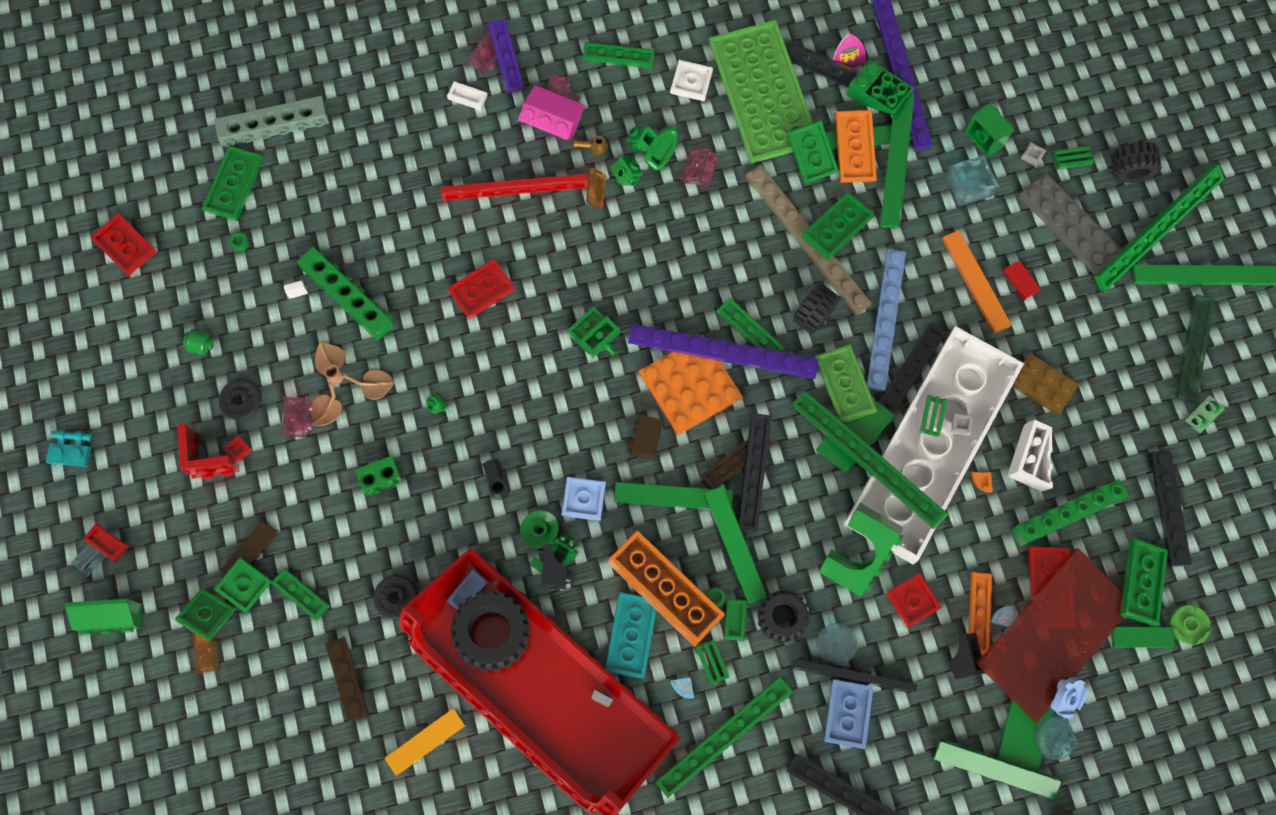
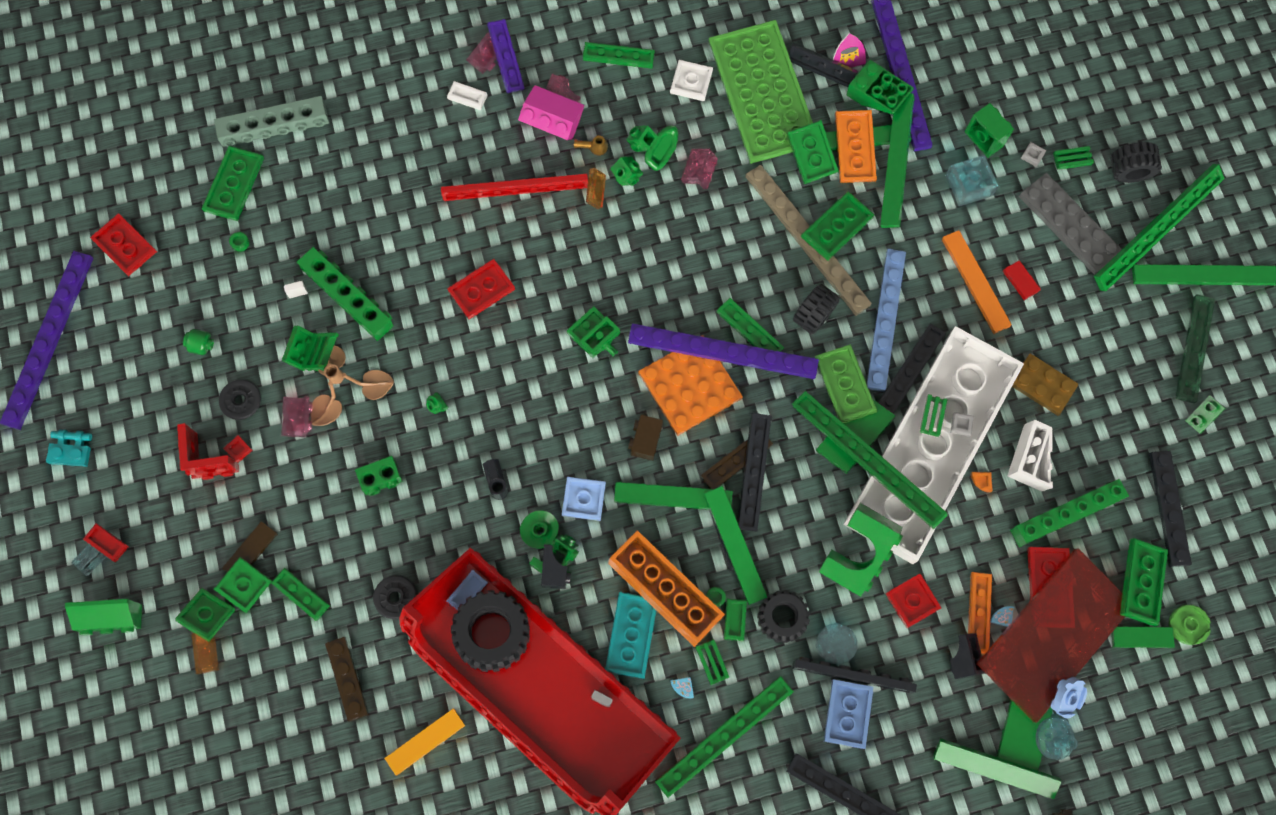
(46, 341): none -> dark purple plate
(309, 349): none -> green plate

